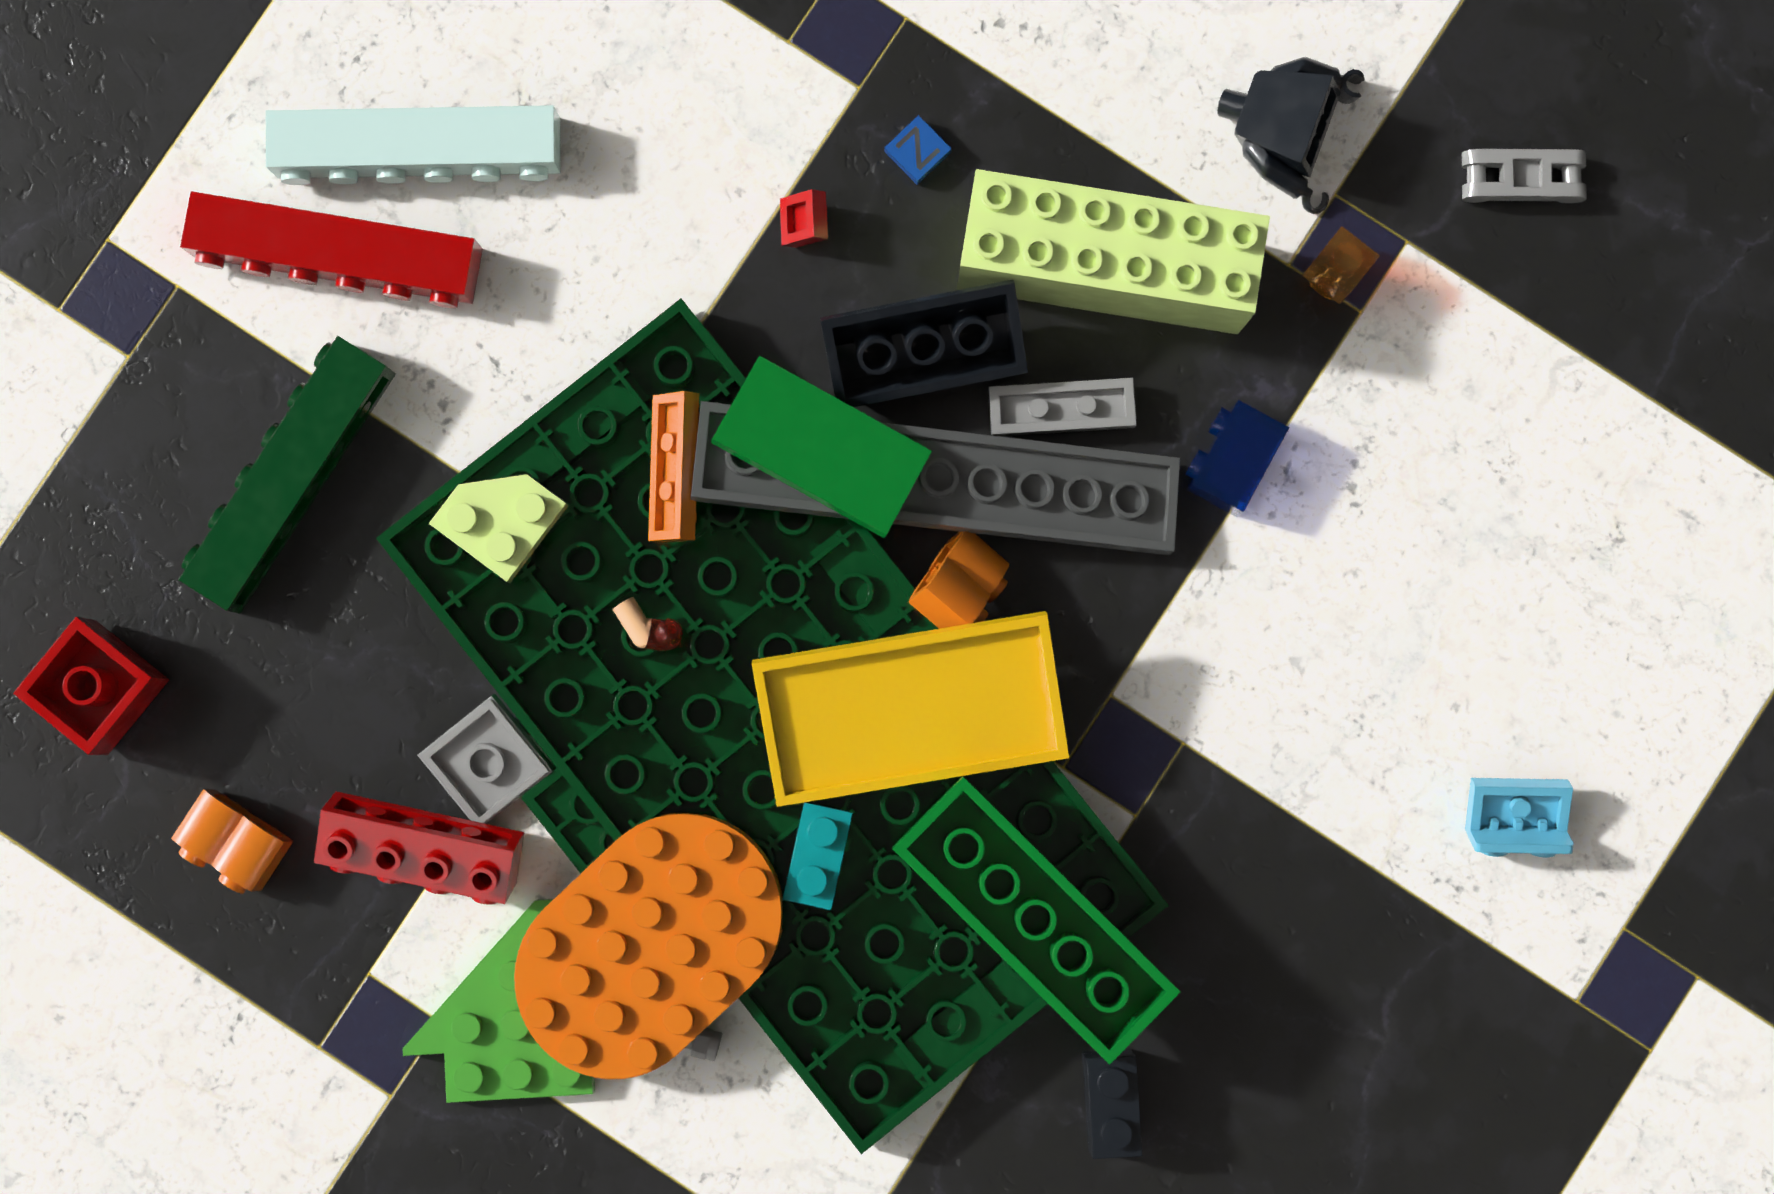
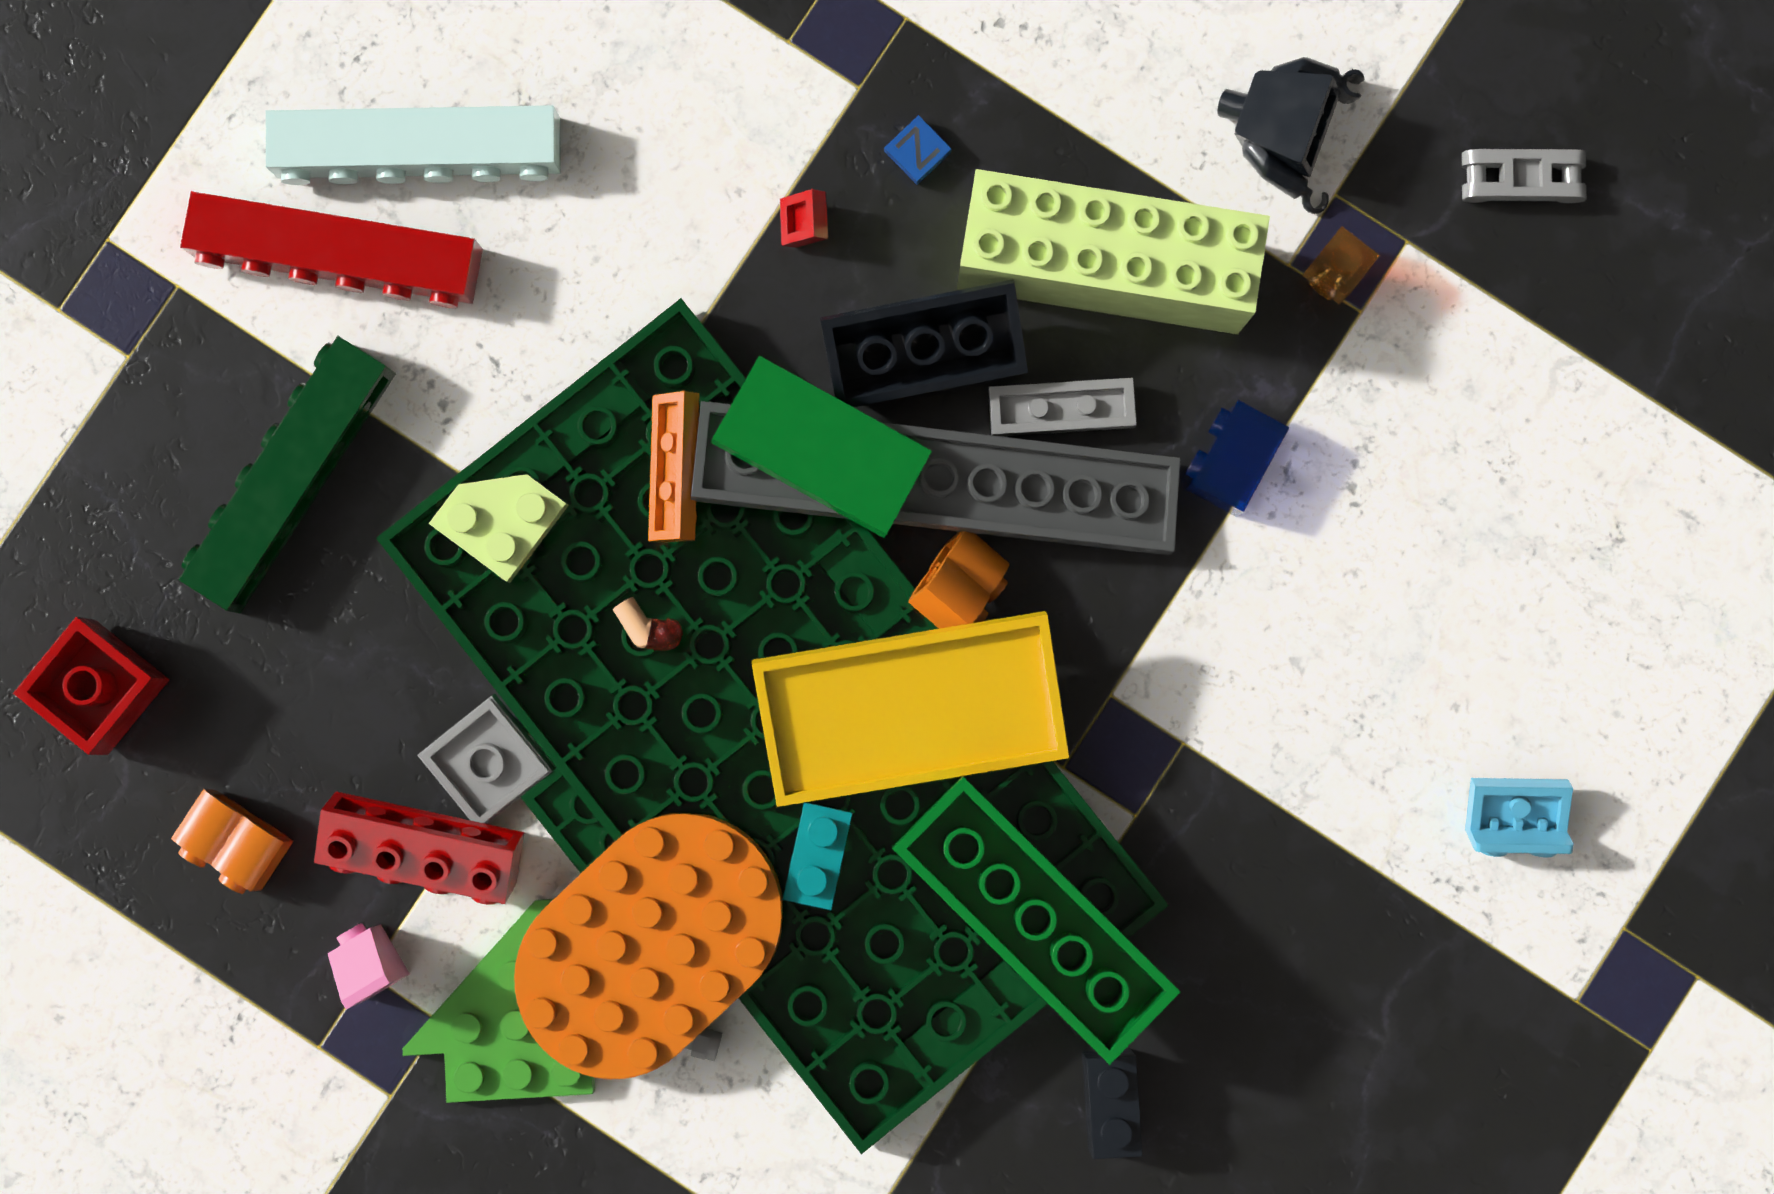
(365, 964): none -> bright pink slope

